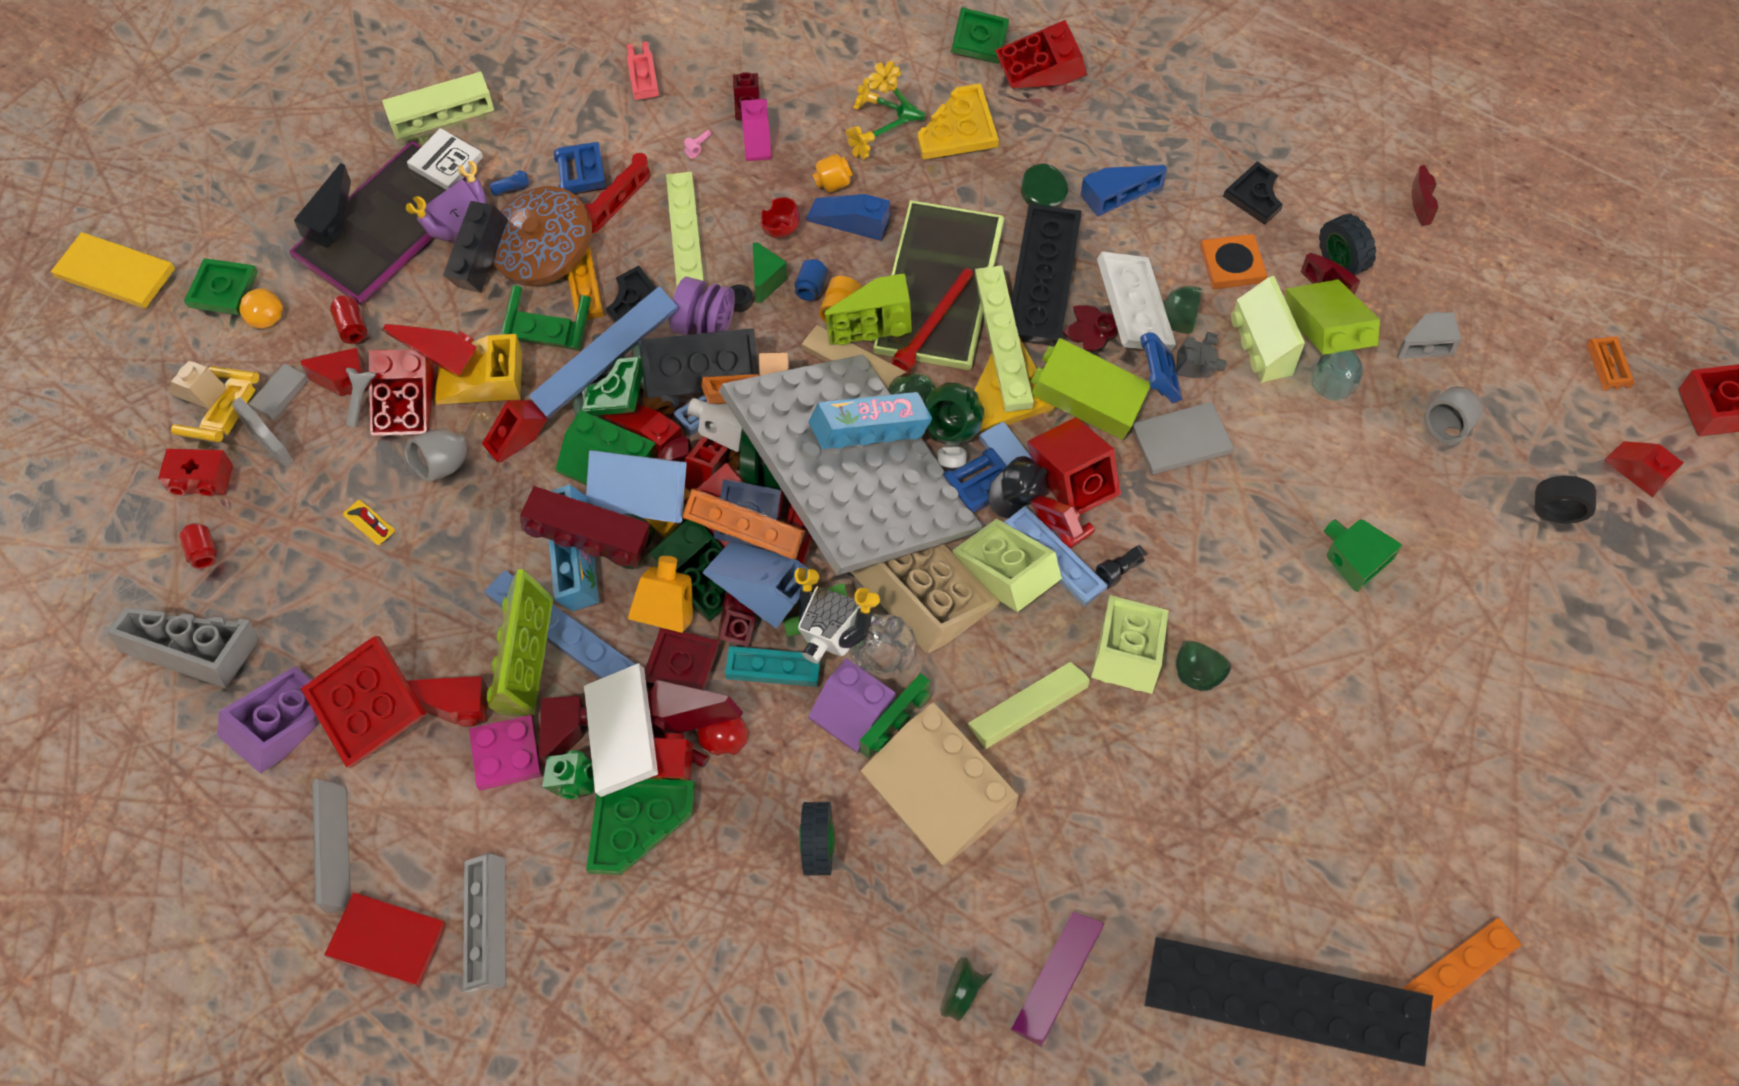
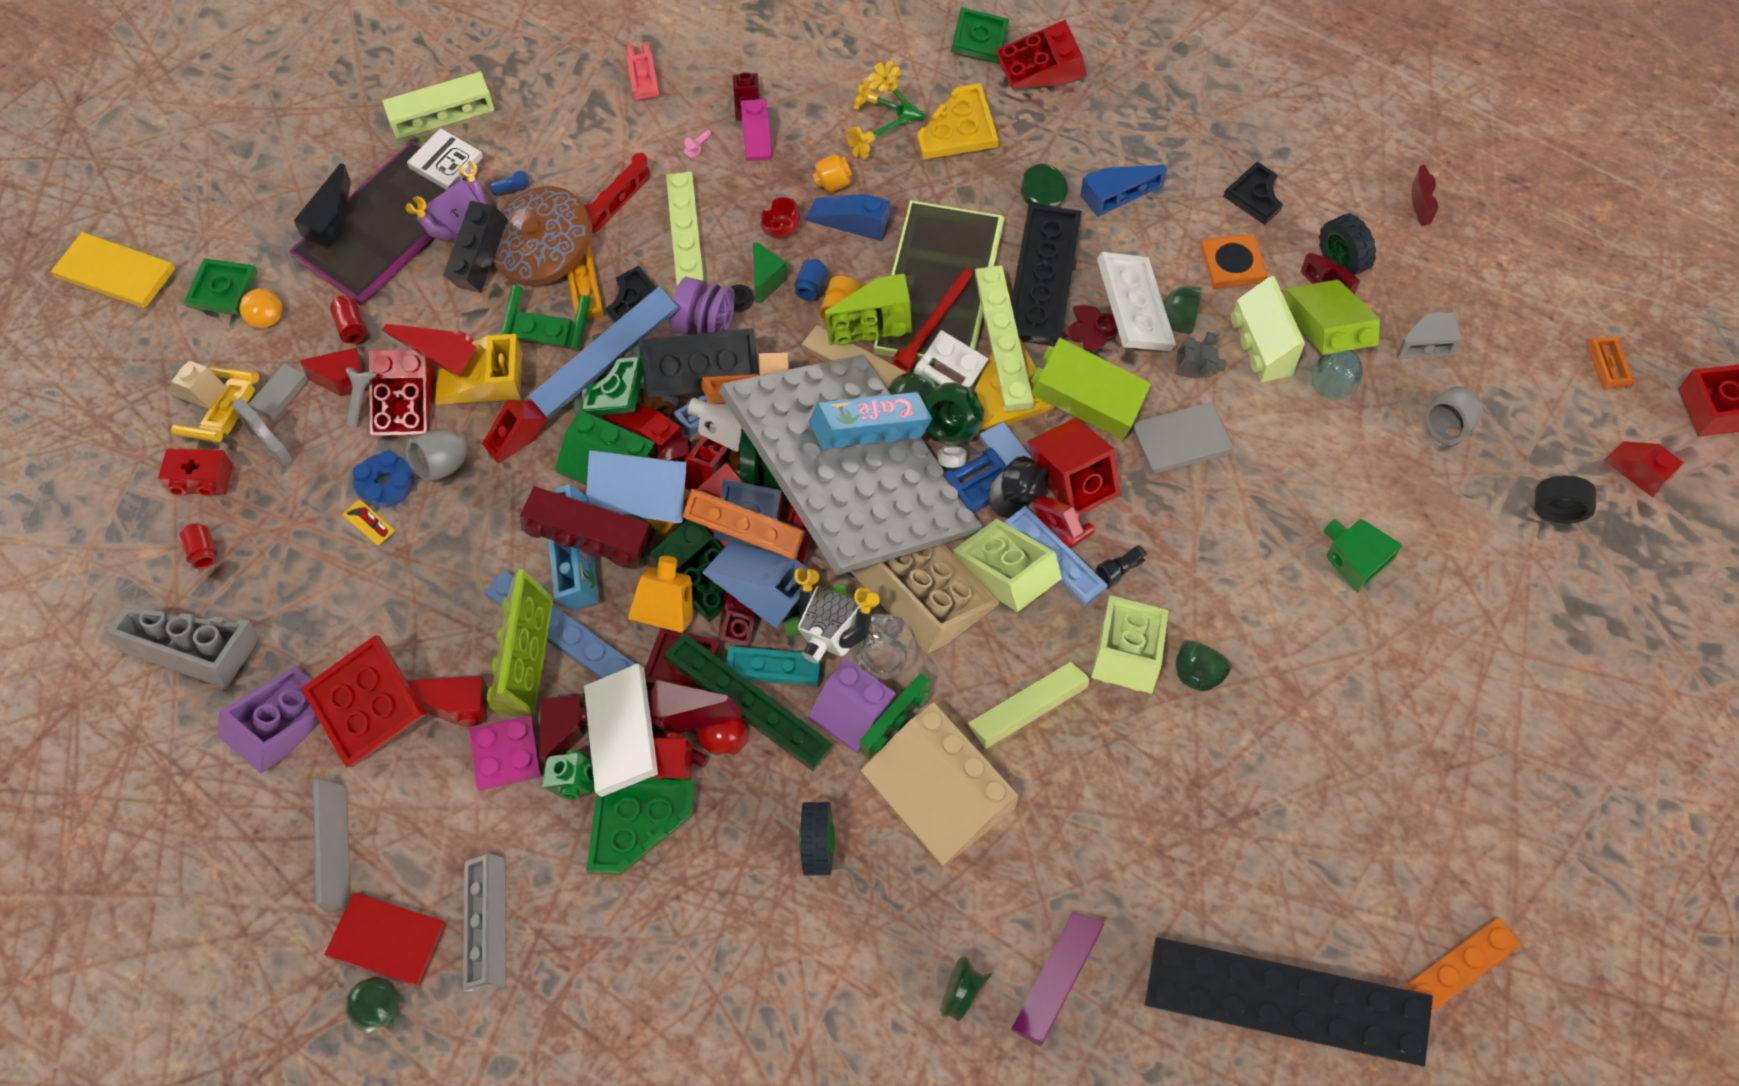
(372, 470): none -> blue plate
(372, 1004): none -> clear green hair
(588, 167): blue plate -> none
(757, 707): none -> dark green plate
(953, 356): none -> white plate
(1161, 367): blue plate -> none

